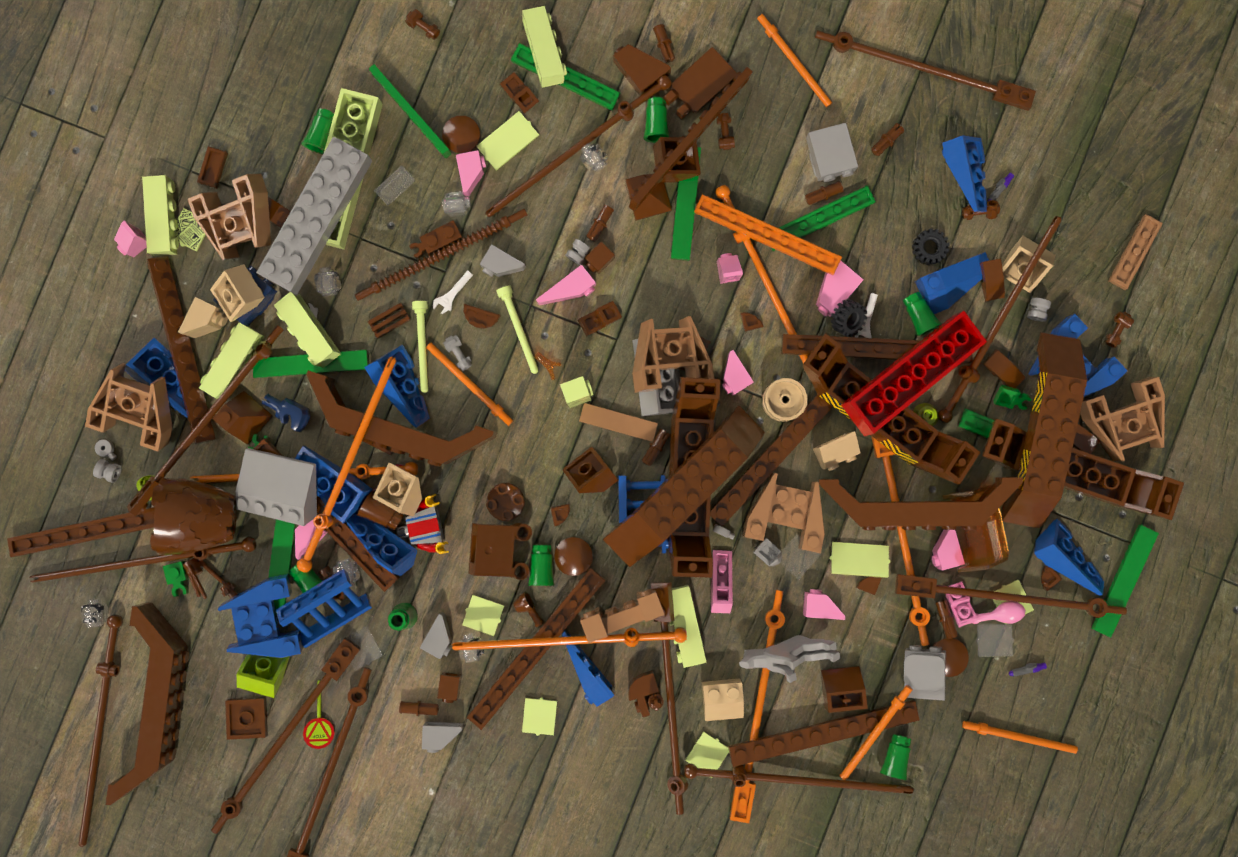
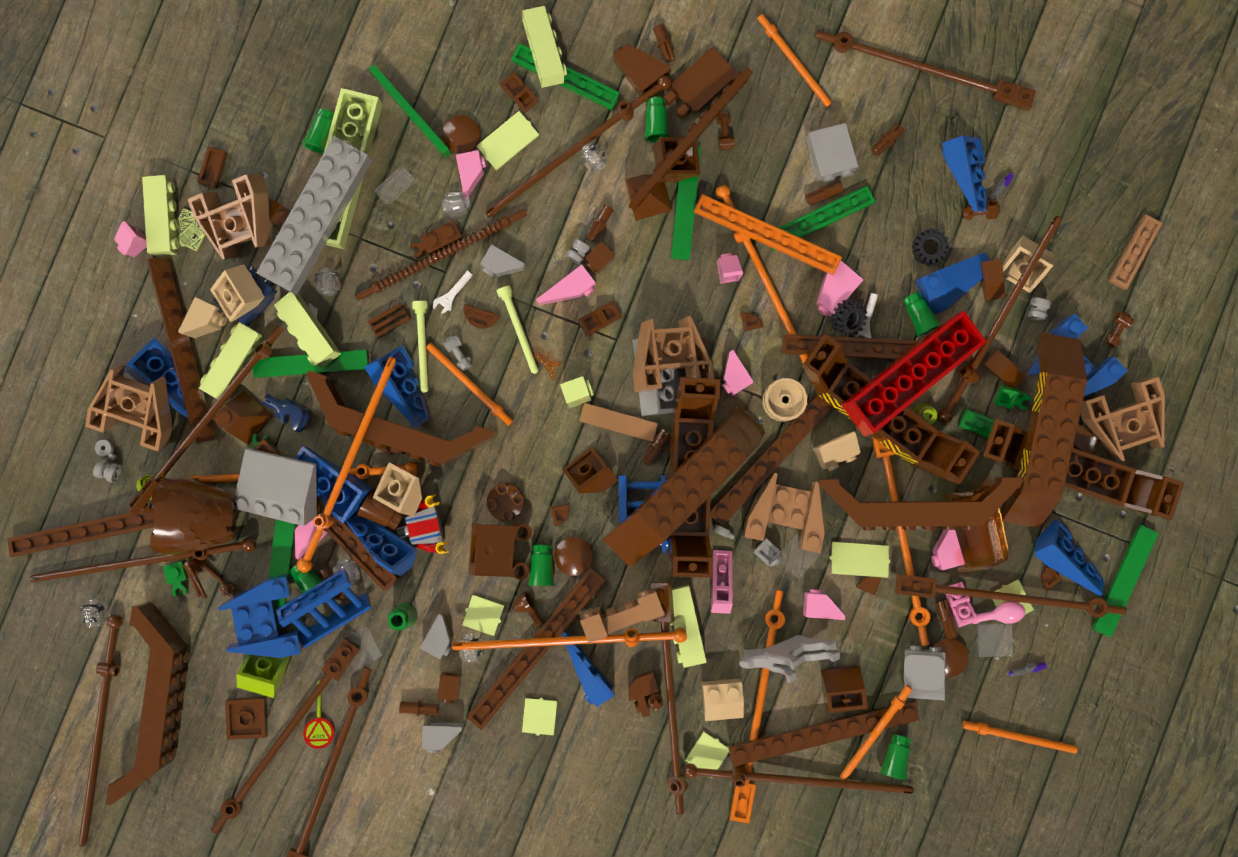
(415, 18): reddish brown bar -> none

